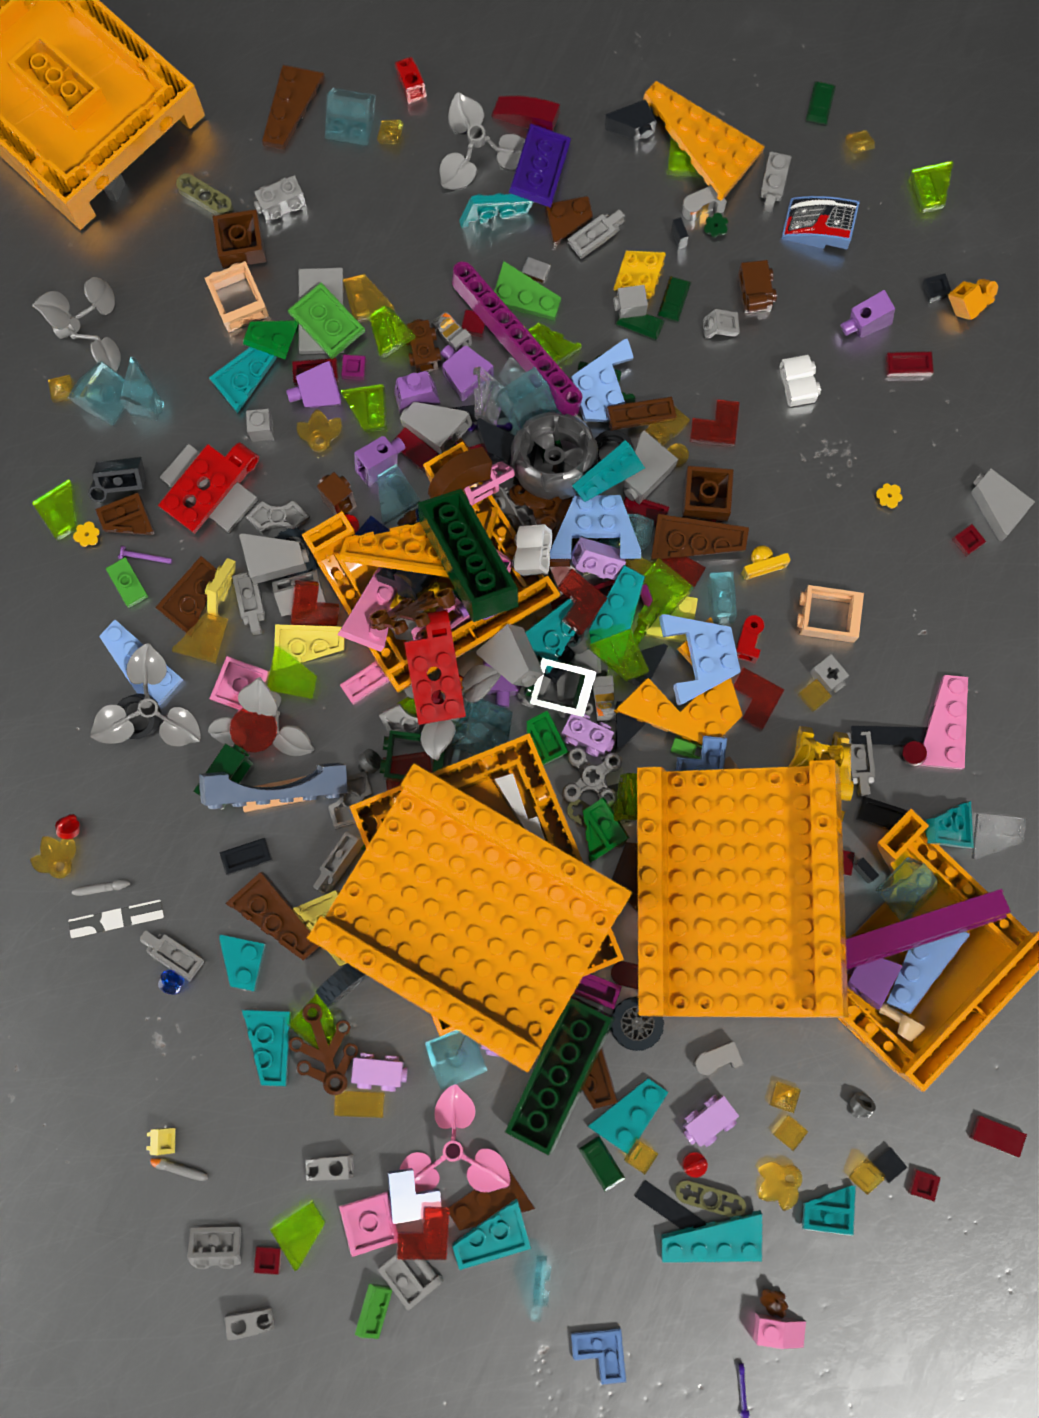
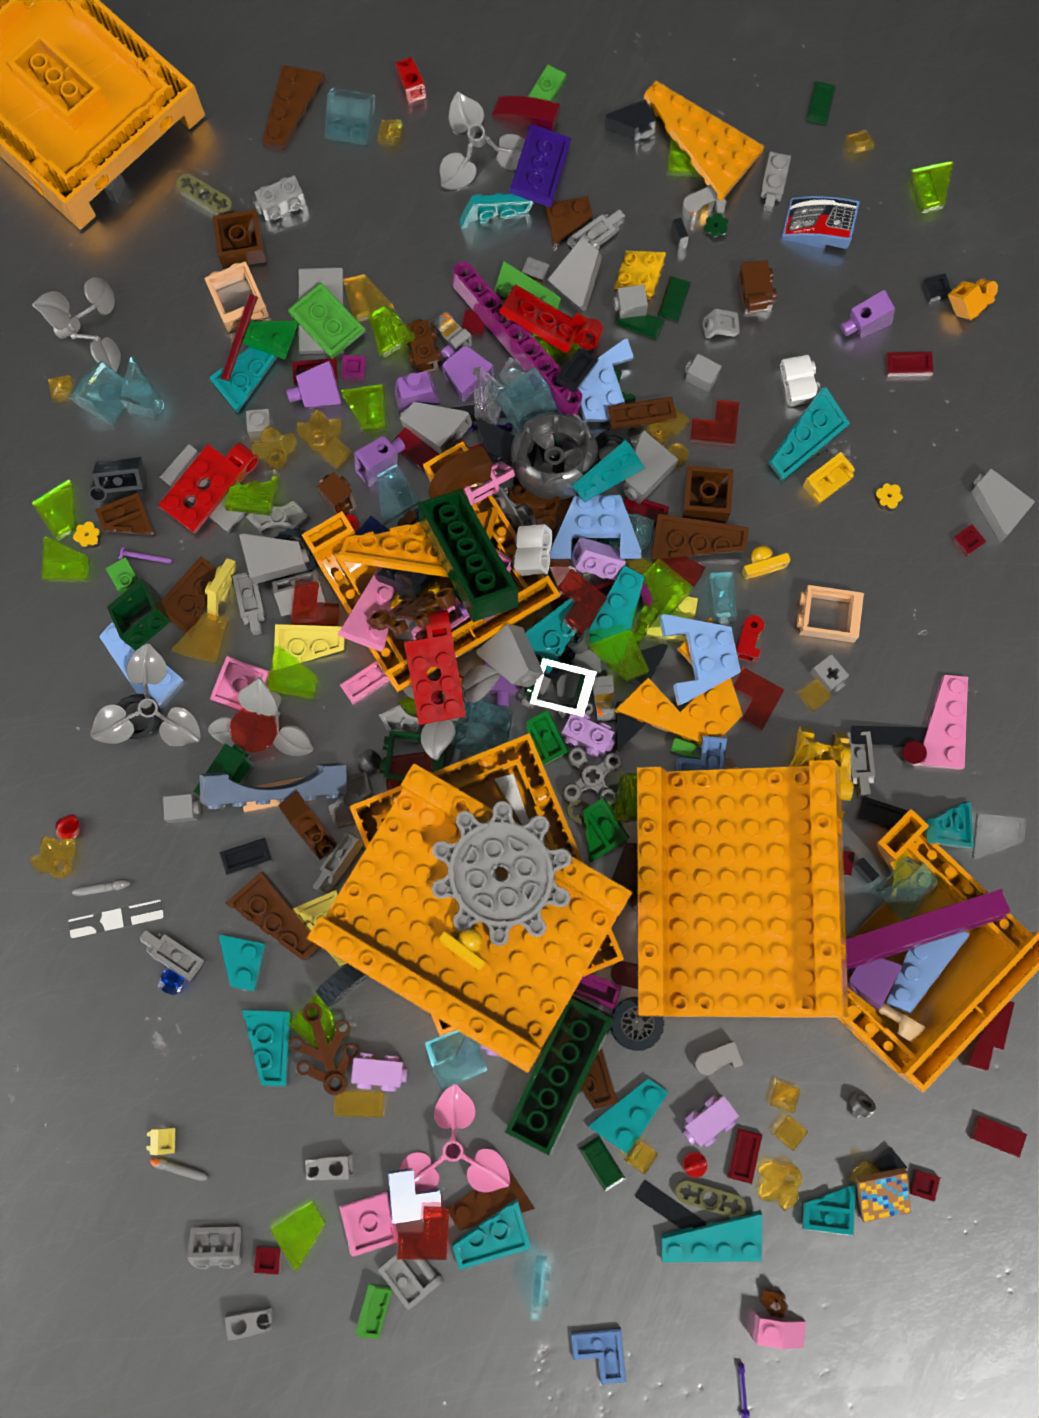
(63, 563): none -> clear neon green wing
(123, 610): none -> dark green window
(181, 808): none -> light grey brick
(238, 340): none -> dark red bar
(253, 497): none -> clear neon green wing
(274, 443): none -> clear yellow plate
(307, 825): none -> reddish brown slope
(335, 452): none -> clear yellow tile
(465, 946): none -> yellow tile
(496, 900): none -> light grey plate
(548, 84): none -> bright green plate
(549, 322): none -> red hinge
(577, 370): none -> black tile
(578, 273): none -> light grey slope
(702, 372): none -> light grey brick
(744, 1156): none -> dark red tile
(811, 432): none -> teal wing
(829, 478): none -> yellow hinge
(883, 1194): none -> tile
(991, 1037): none -> dark red slope

